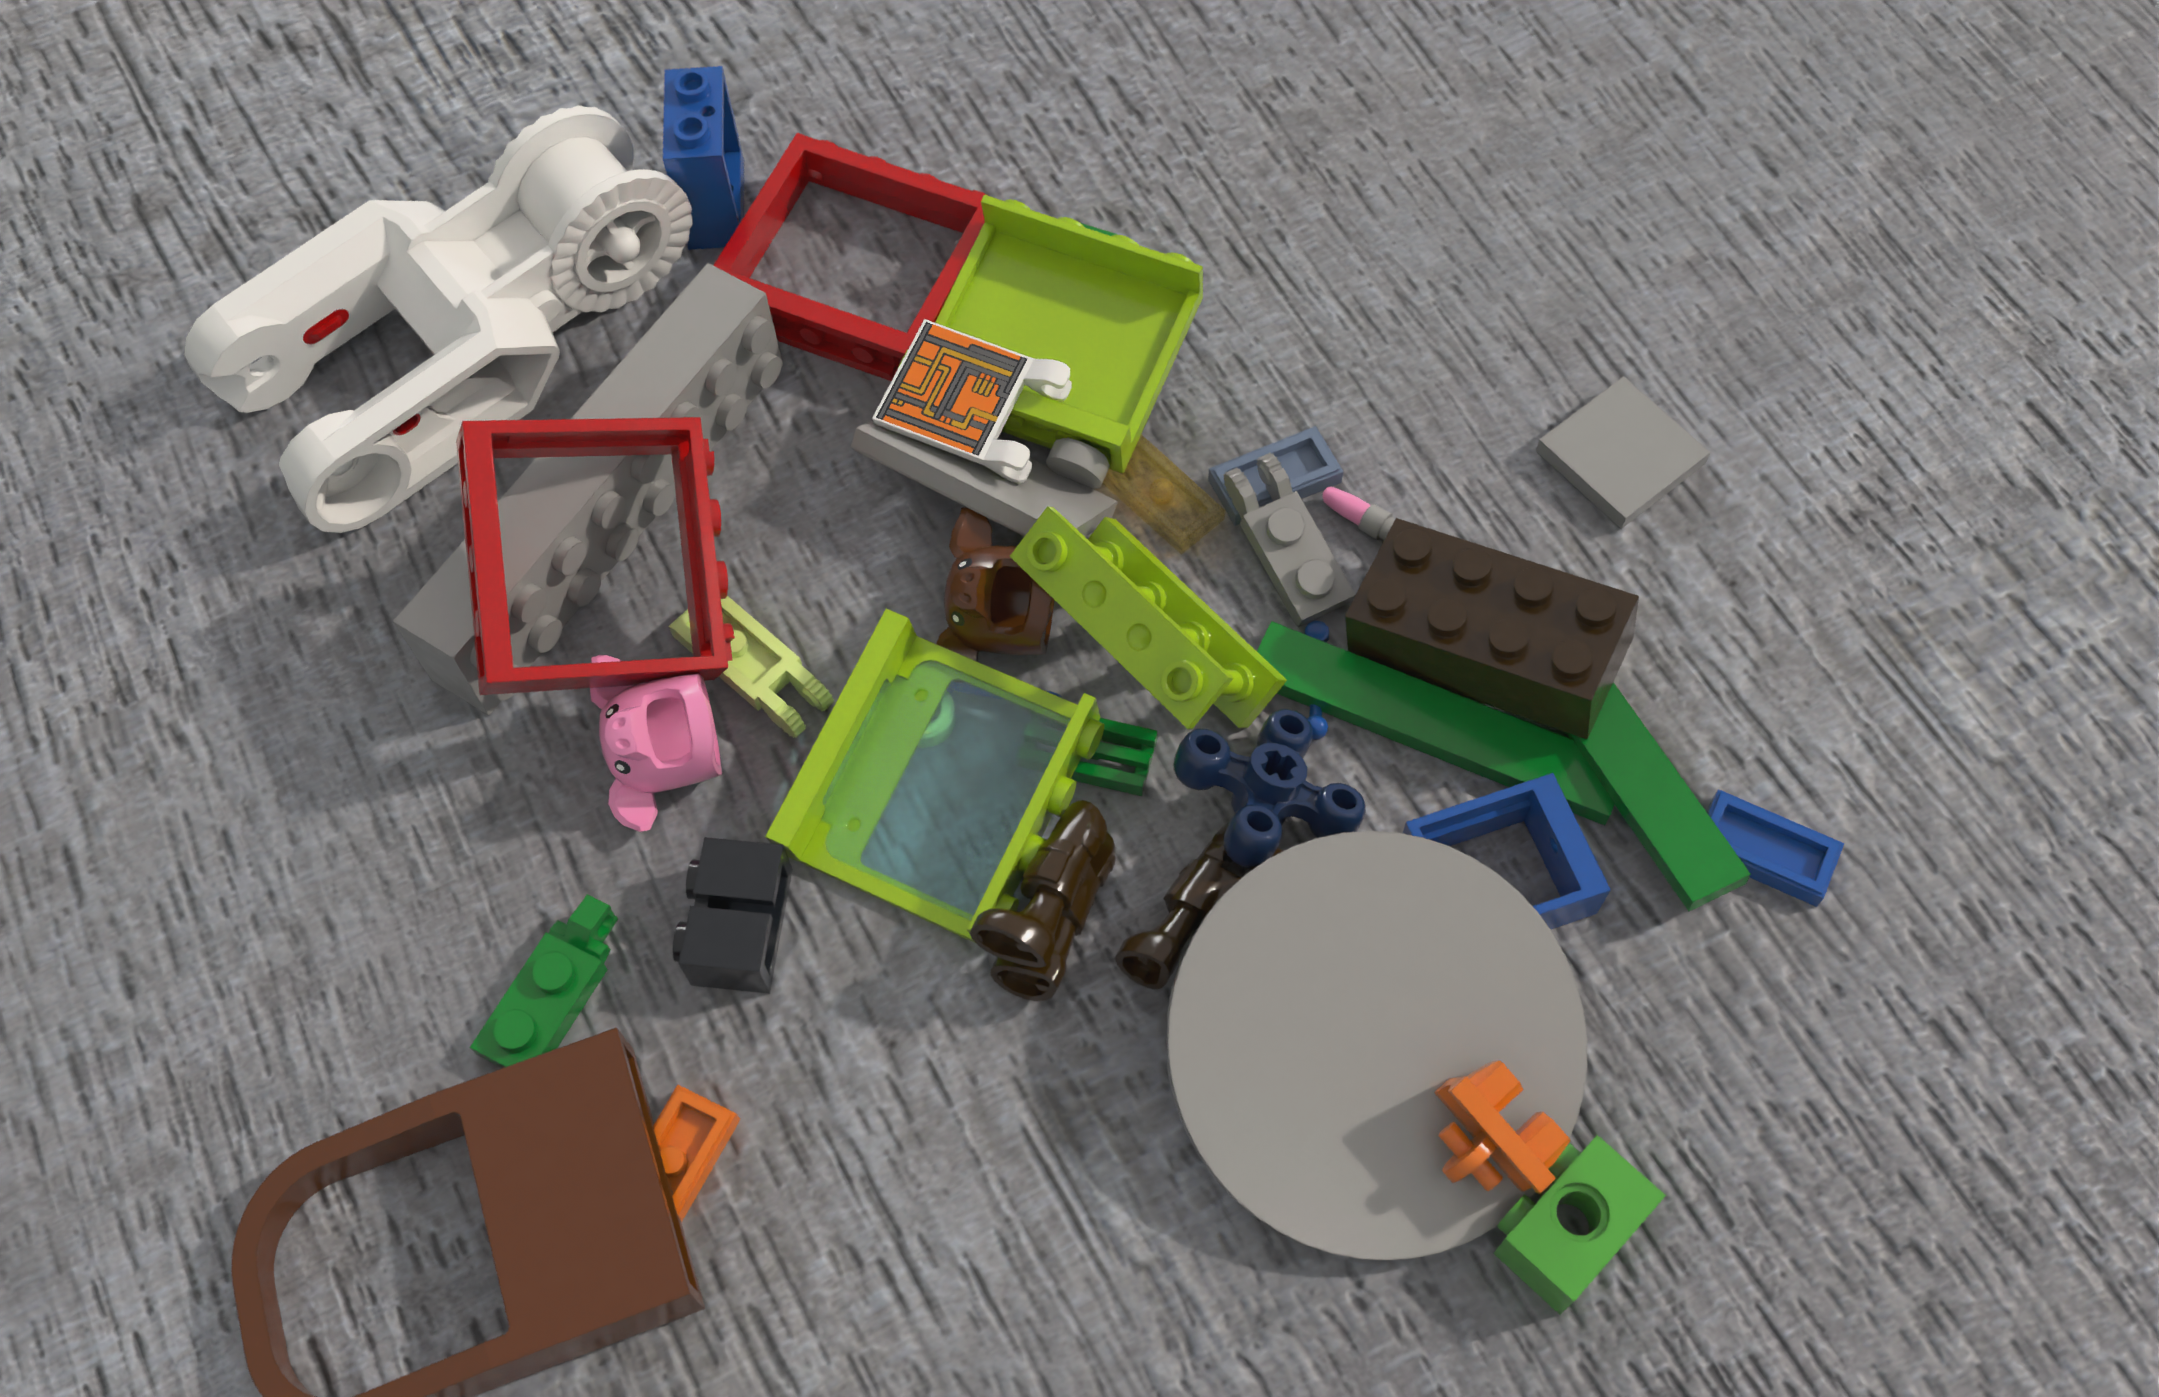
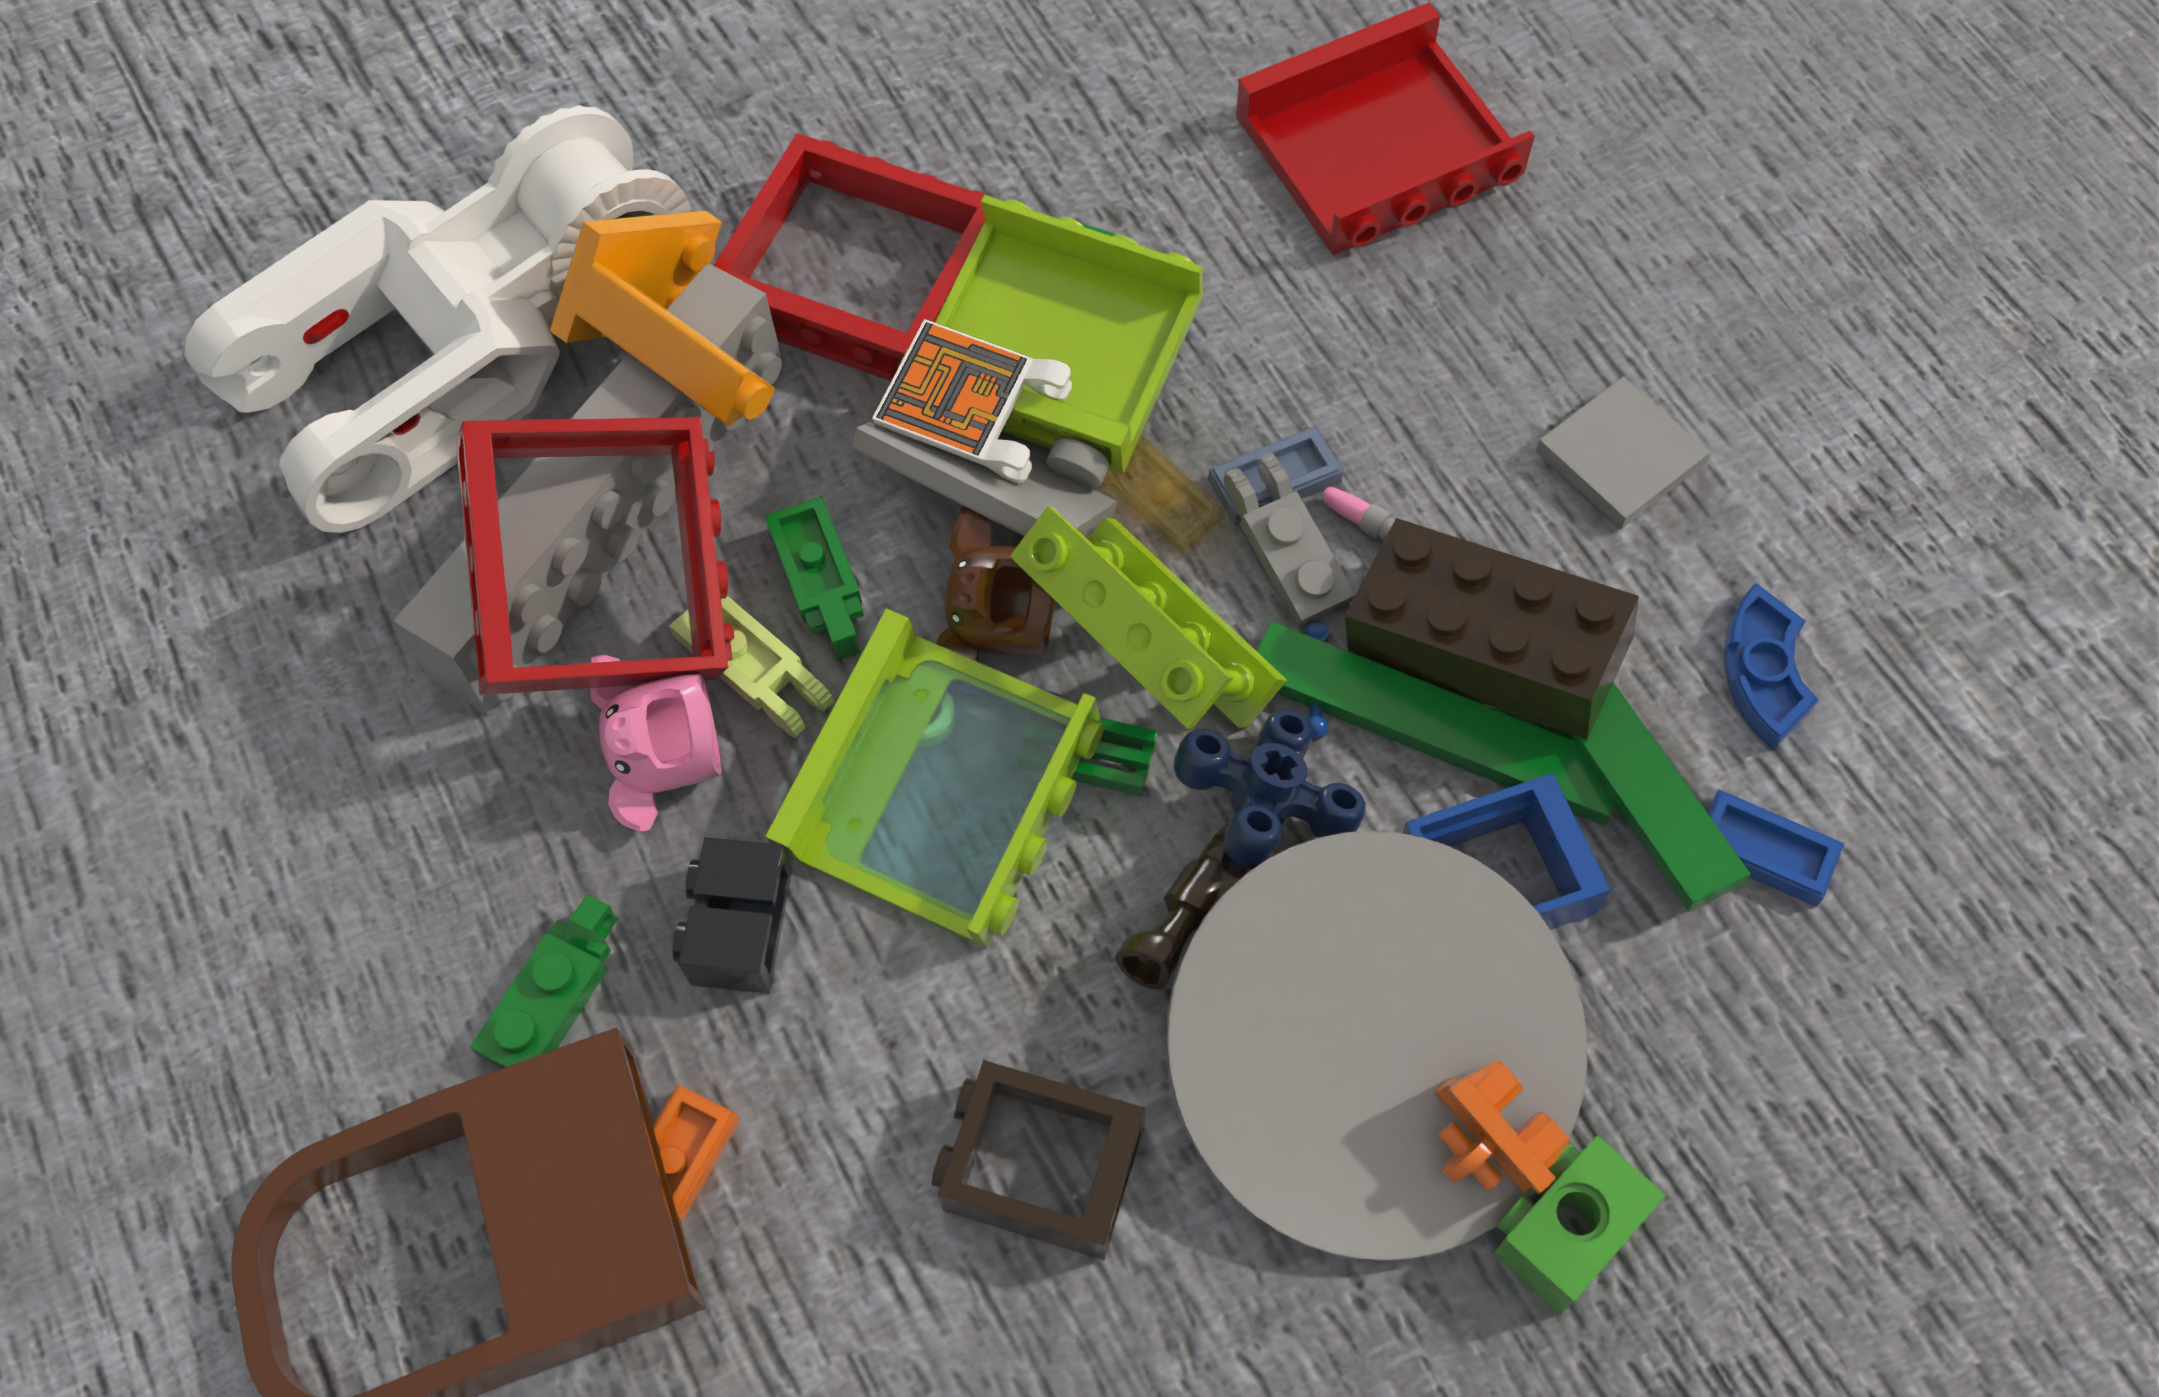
(621, 290): none -> light orange piece
(704, 152): blue window -> none
(818, 572): none -> green hinge
(973, 1107): none -> dark brown window
(1062, 889): dark brown piece -> none
(1377, 130): none -> red panel
(1763, 667): none -> blue tile

